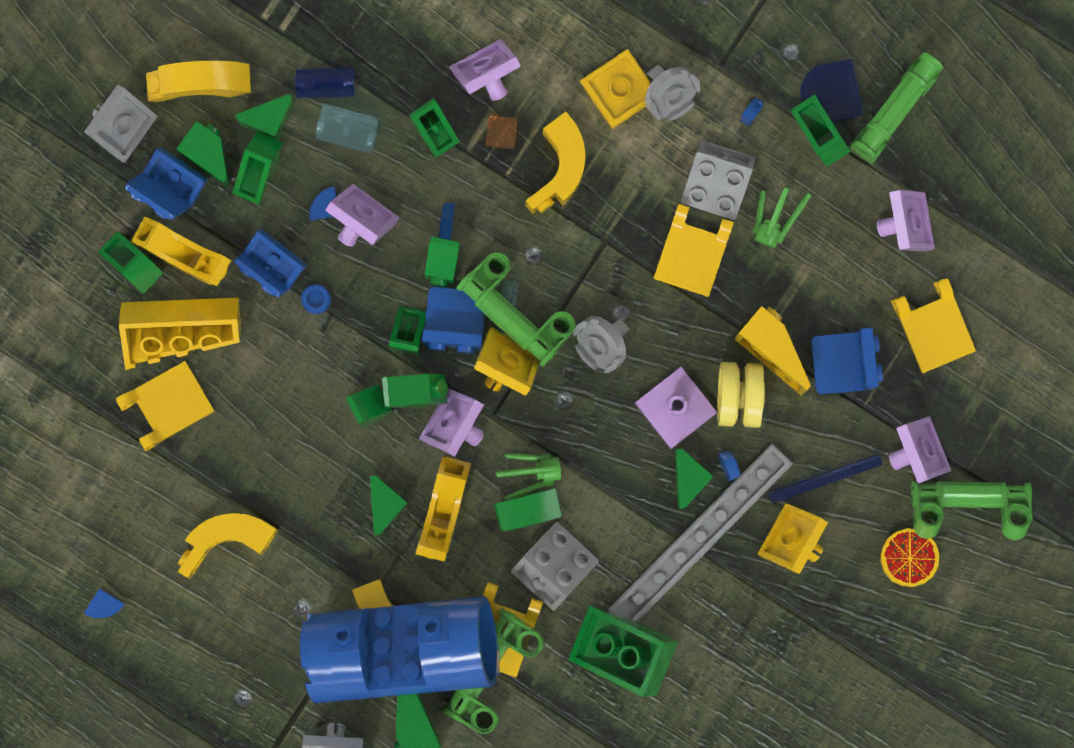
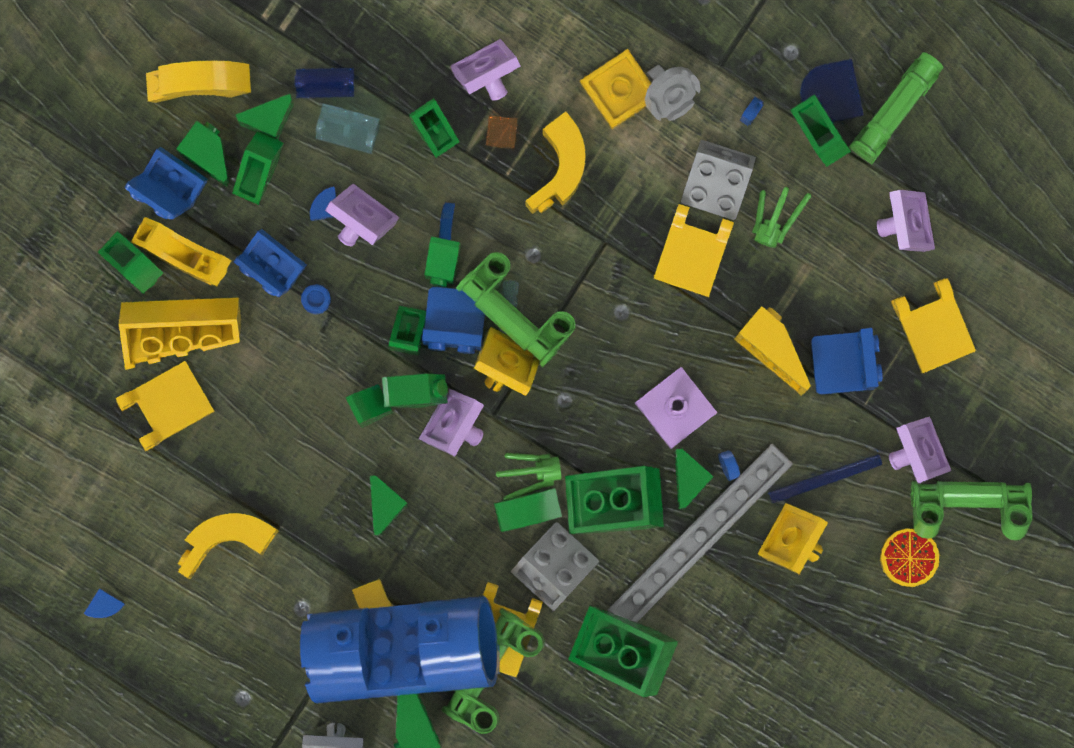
(120, 123): light grey tile -> none
(443, 509): yellow arch -> none
(601, 343): light grey tile -> none
(614, 500): none -> green slope
(743, 395): light yellow wheel -> none

